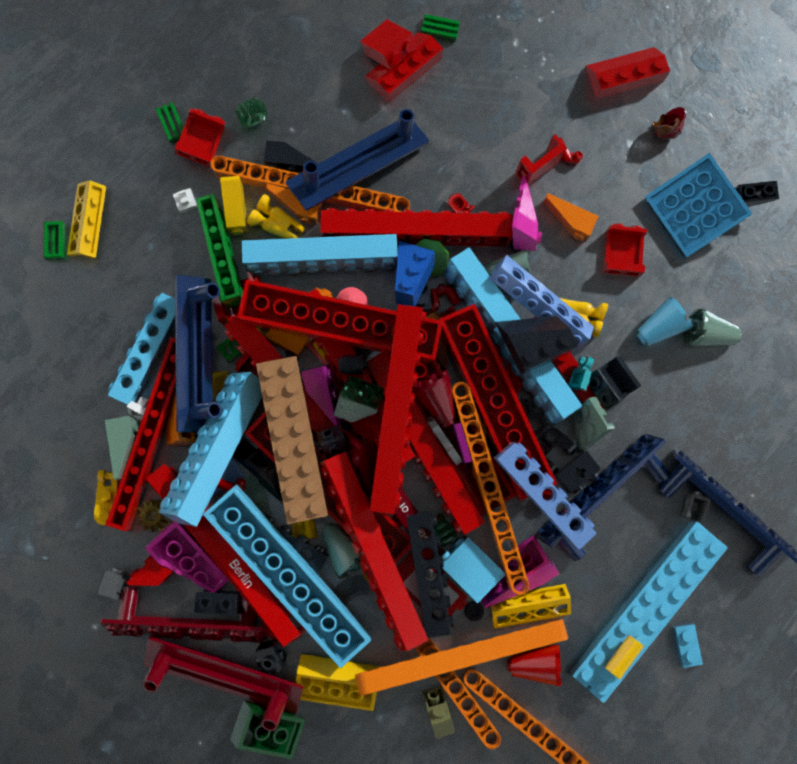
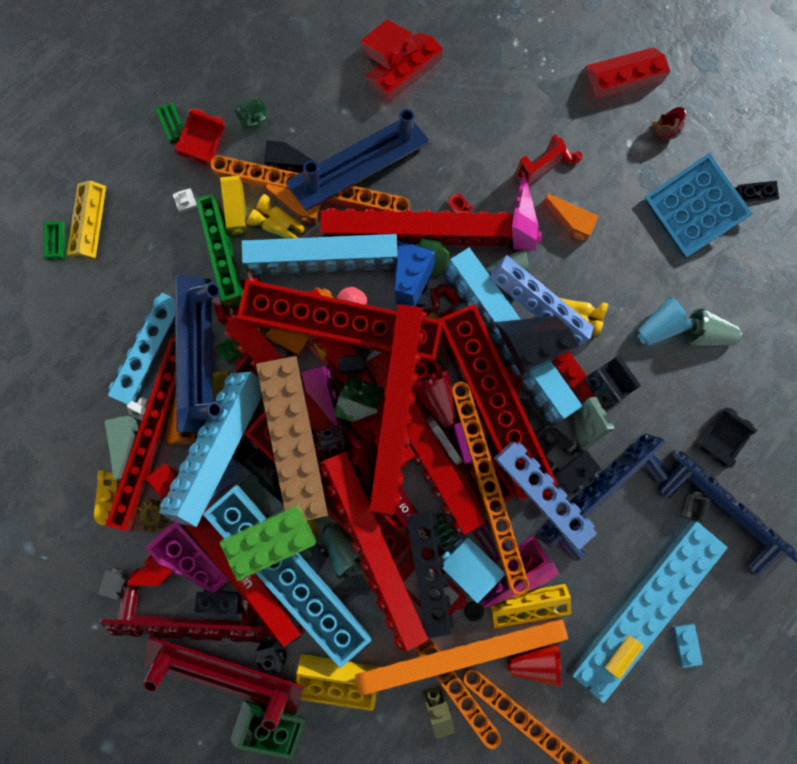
(227, 486): red arm -> none
(268, 542): none -> bright green brick
(440, 24): green tile -> none
(482, 543): none -> magenta tile
(581, 376): teal plate -> none
(624, 250): red panel -> none
(725, 437): none -> black panel

